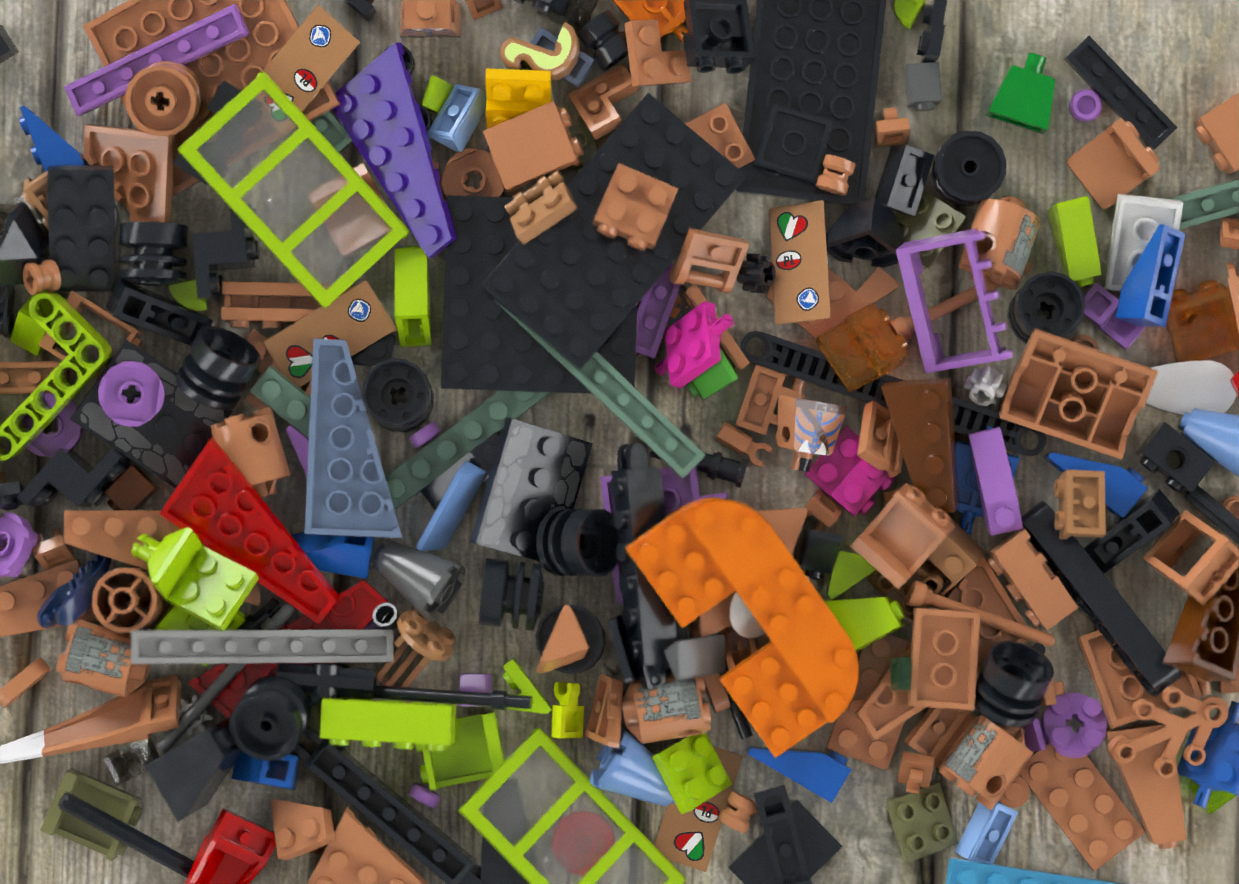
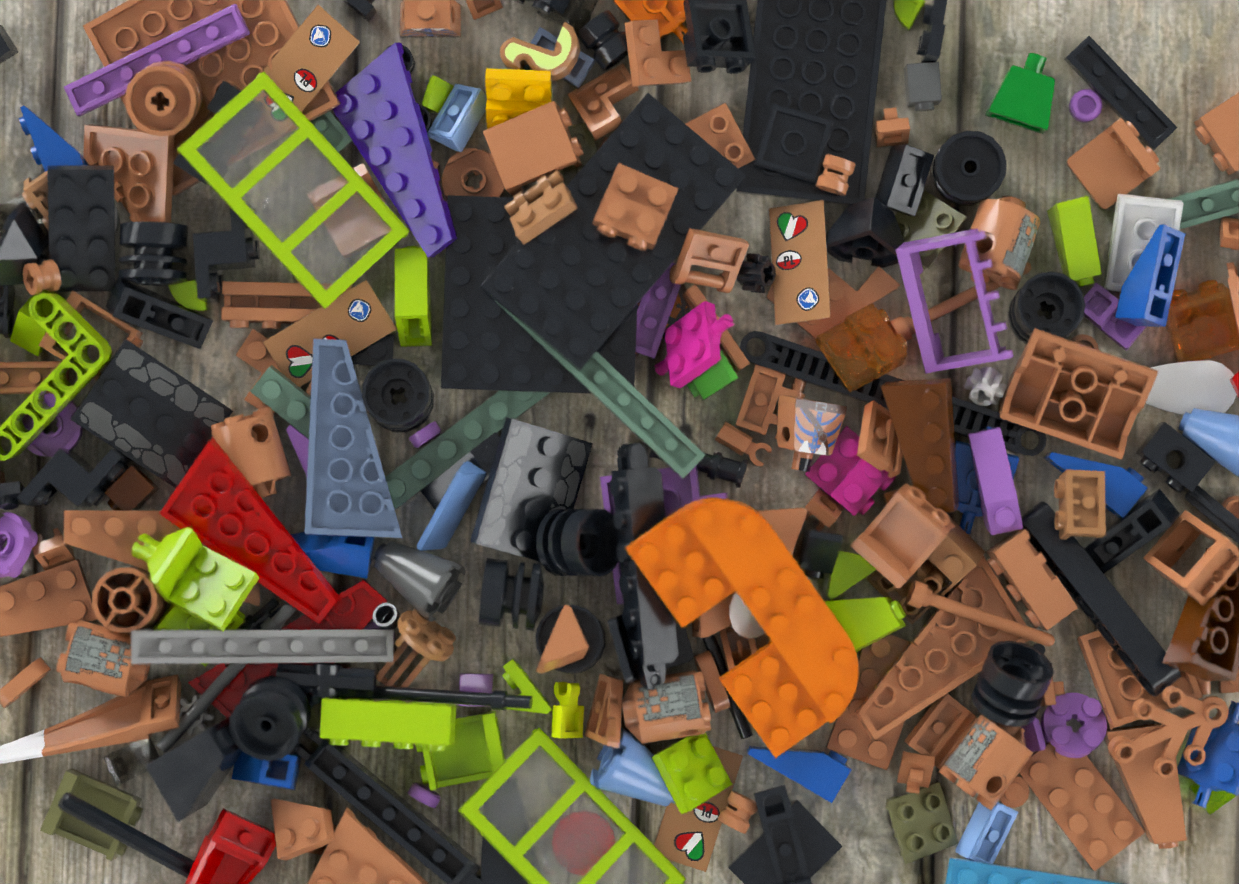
(73, 598): dark blue animal -> none
(143, 407): medium lavender plate -> none
(217, 368): black wheel -> none
(697, 657): dark grey slope -> none
(900, 674): clear green tile -> none
(944, 659): nougat plate -> none

